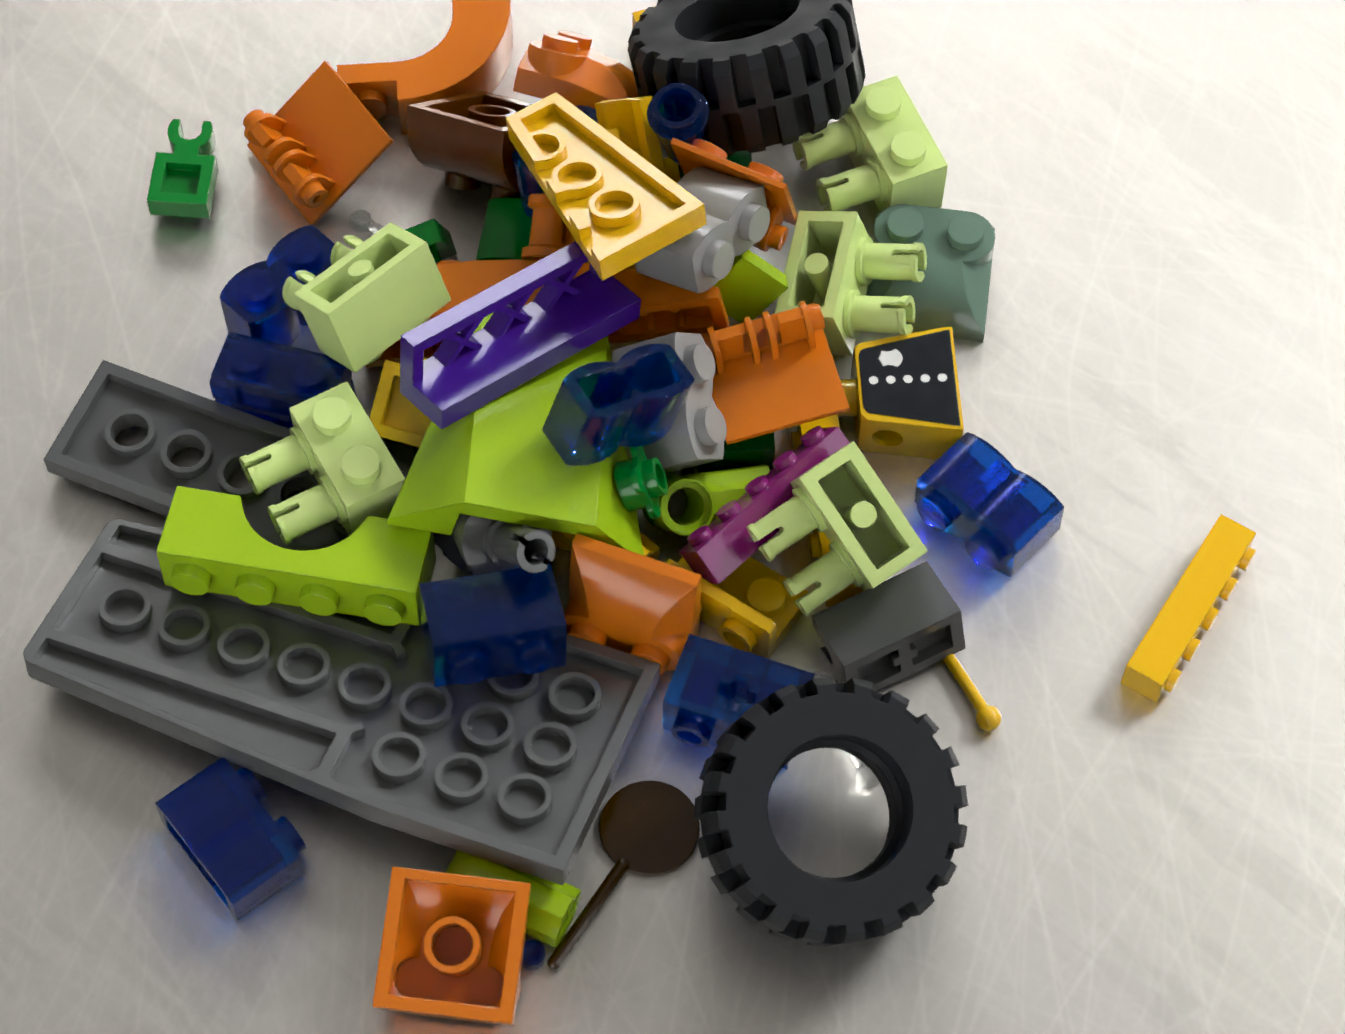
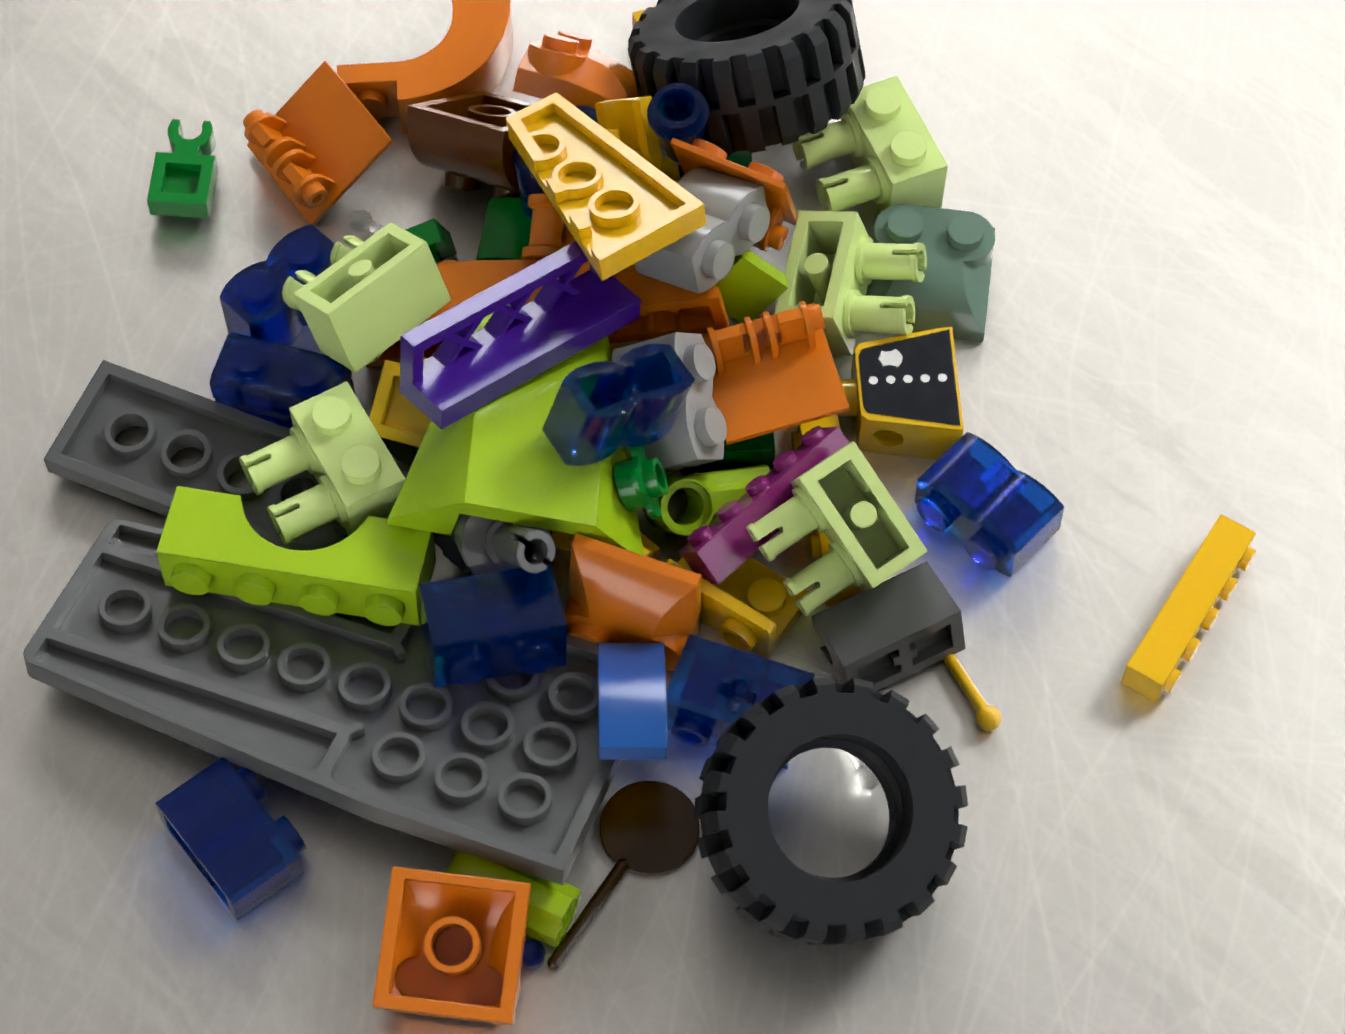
(632, 701): none -> blue slope

